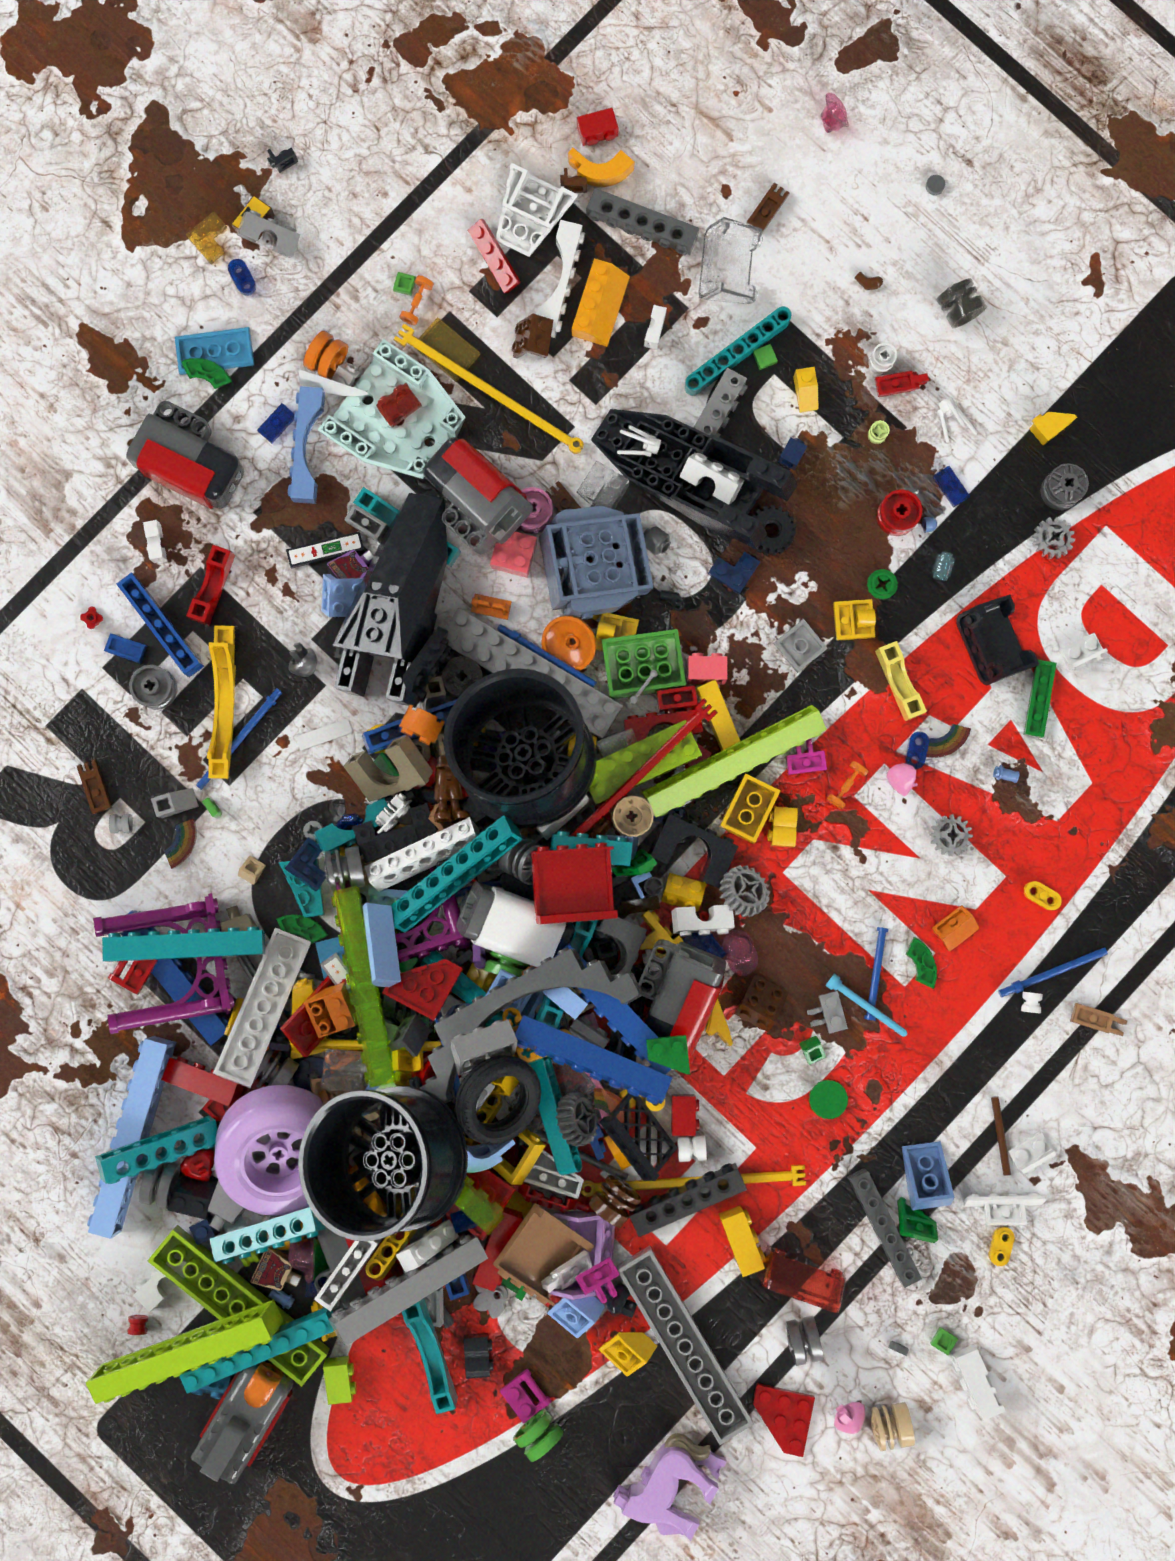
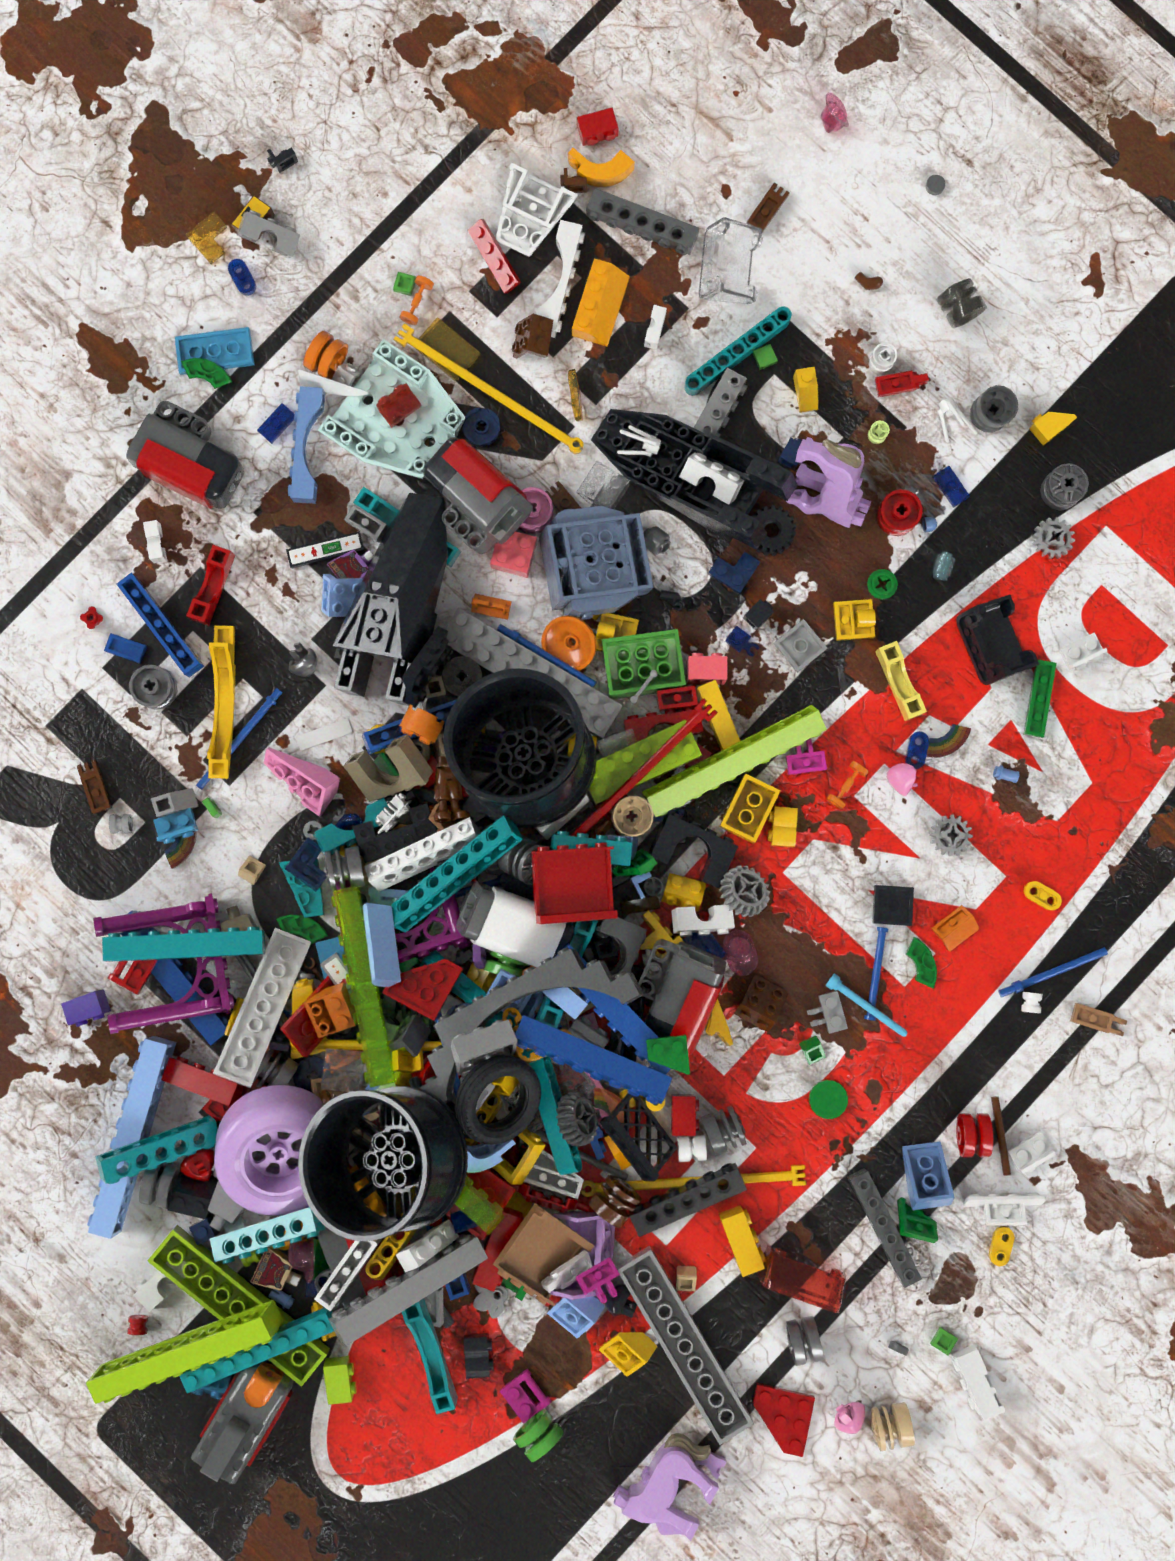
(85, 1007): none -> dark purple brick
(175, 825): none -> dark azure bracket
(310, 782): none -> bright pink wedge
(314, 969): none -> reddish brown hand
(492, 428): none -> dark blue plate
(575, 395): none -> clear yellow tile
(686, 1278): none -> tan slope
(723, 1130): none -> dark grey wheel
(739, 640): none -> clear blue plate
(758, 614): none -> black brick
(838, 486): none -> lavender piece
(893, 905): none -> black plate
(974, 1135): none -> red wheel
(1000, 401): none -> dark grey wheel

